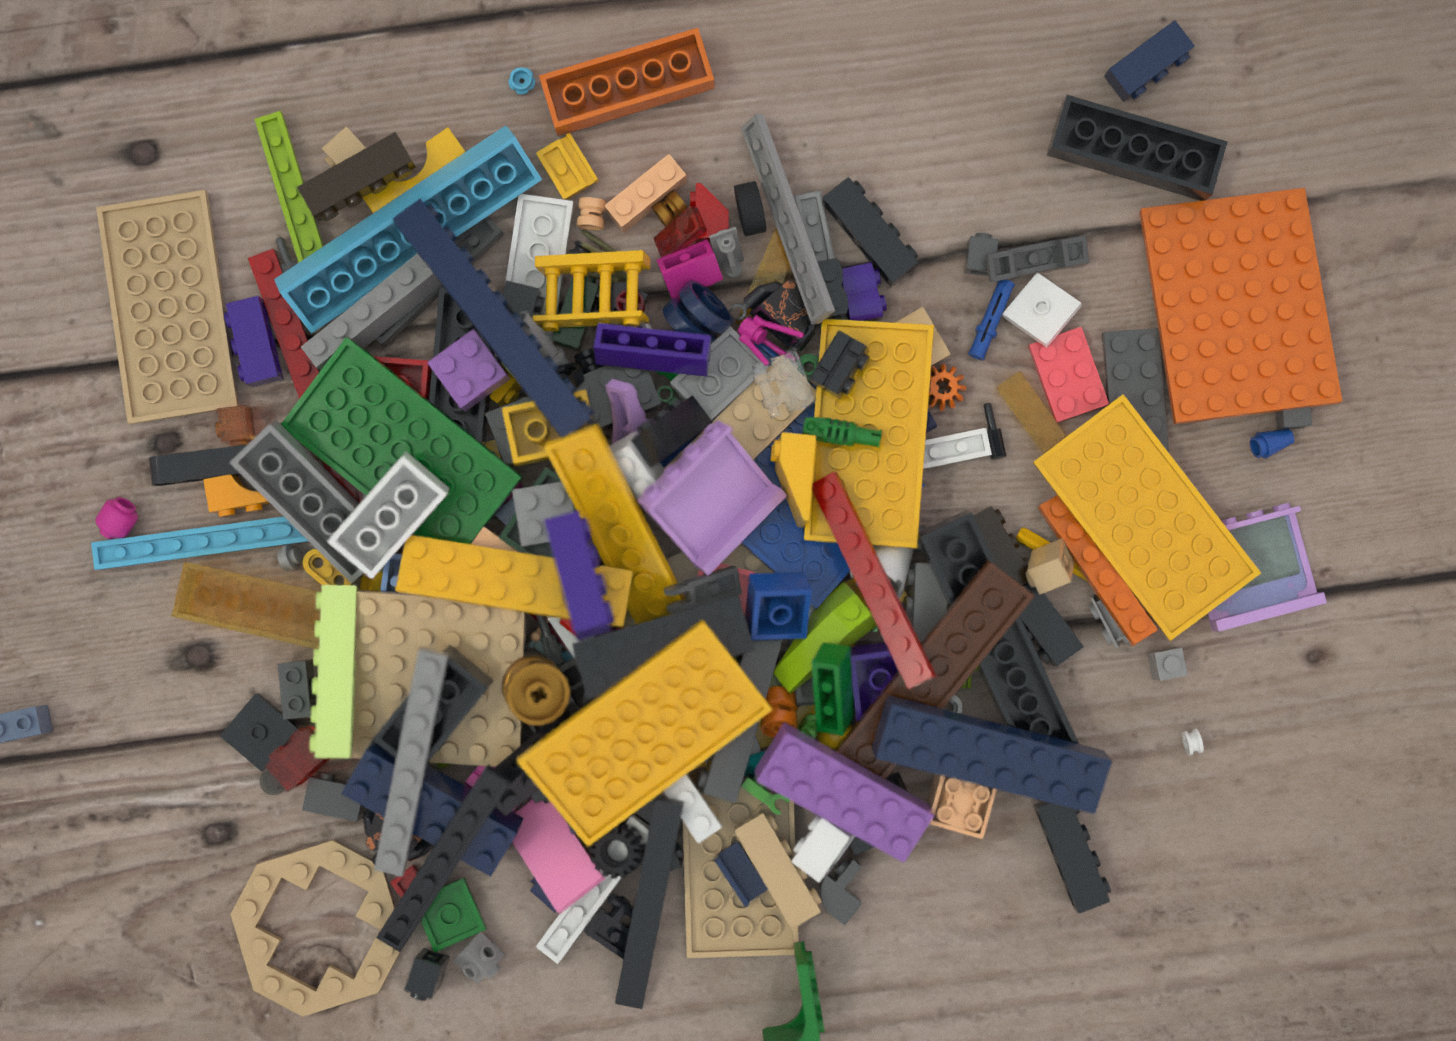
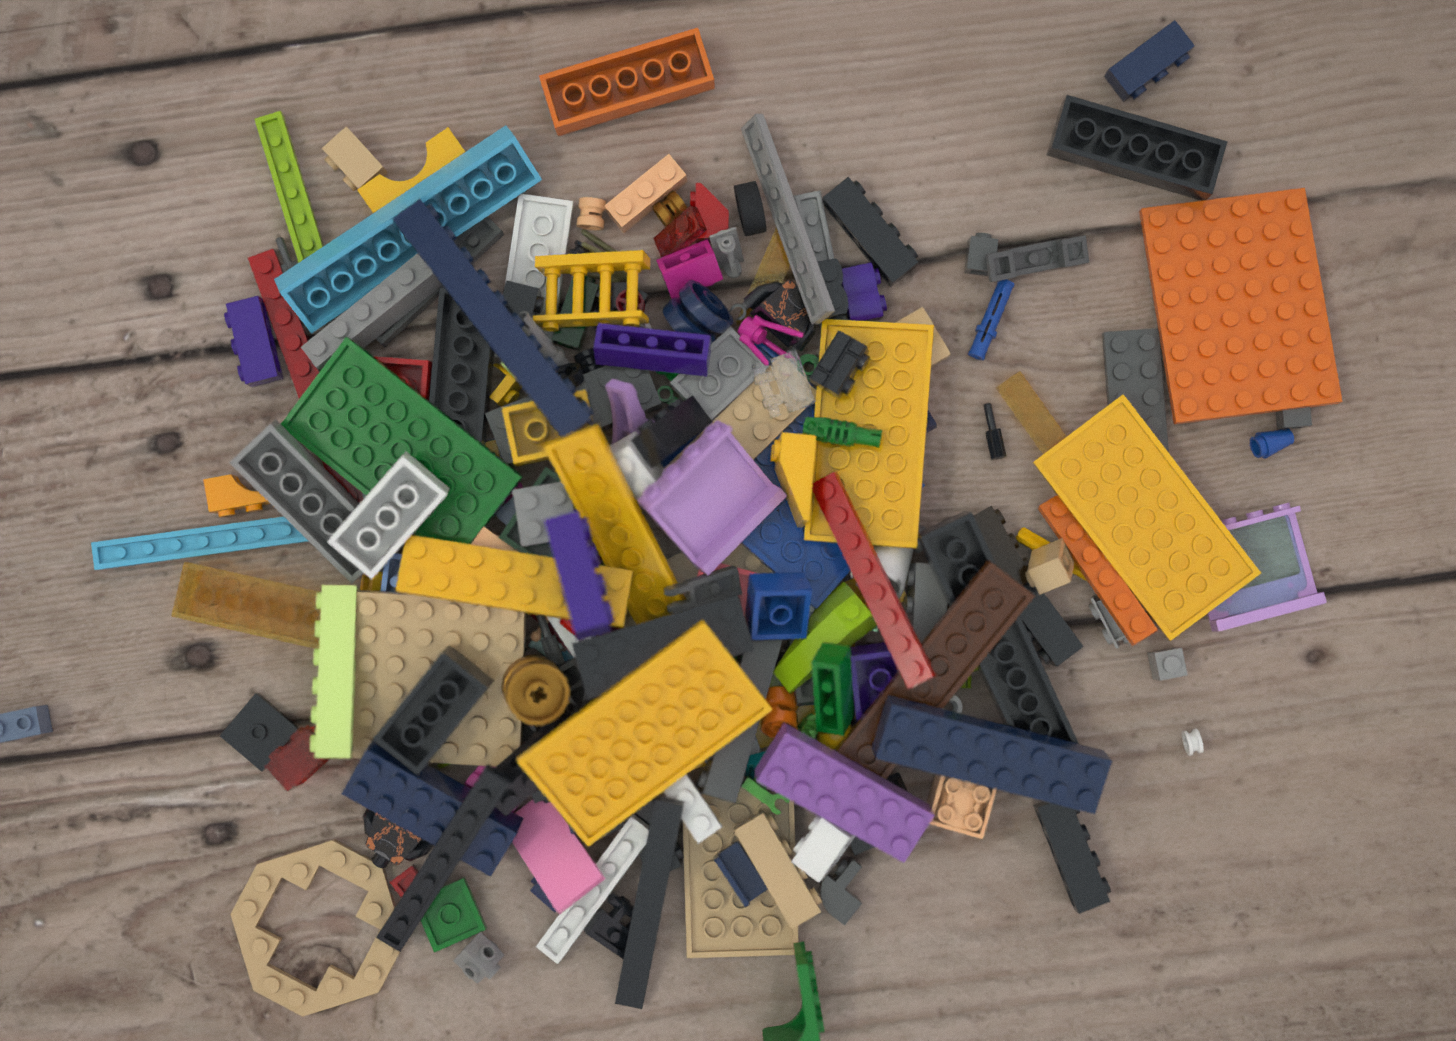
(116, 518): dark pink head -> none
(167, 307): tan plate -> none
(193, 465): black beam -> none
(235, 425): clear orange brick -> none
(270, 784): clear smoke plate -> none
(289, 558): light grey plate -> none
(296, 689): dark grey brick -> none
(325, 798): dark grey brick -> none
(326, 574): yellow plate -> none
(357, 177): dark brown brick -> none
(411, 761): light grey plate -> none
(426, 974): black brick -> none
(468, 370): medium lavender brick -> none
(521, 73): medium azure plate -> none
(567, 167): yellow plate -> none
(614, 867): black tyre -> none
(952, 386): orange gear -> none
(956, 448): white plate -> none
(1042, 310): white plate -> none
(1068, 375): coral plate -> none

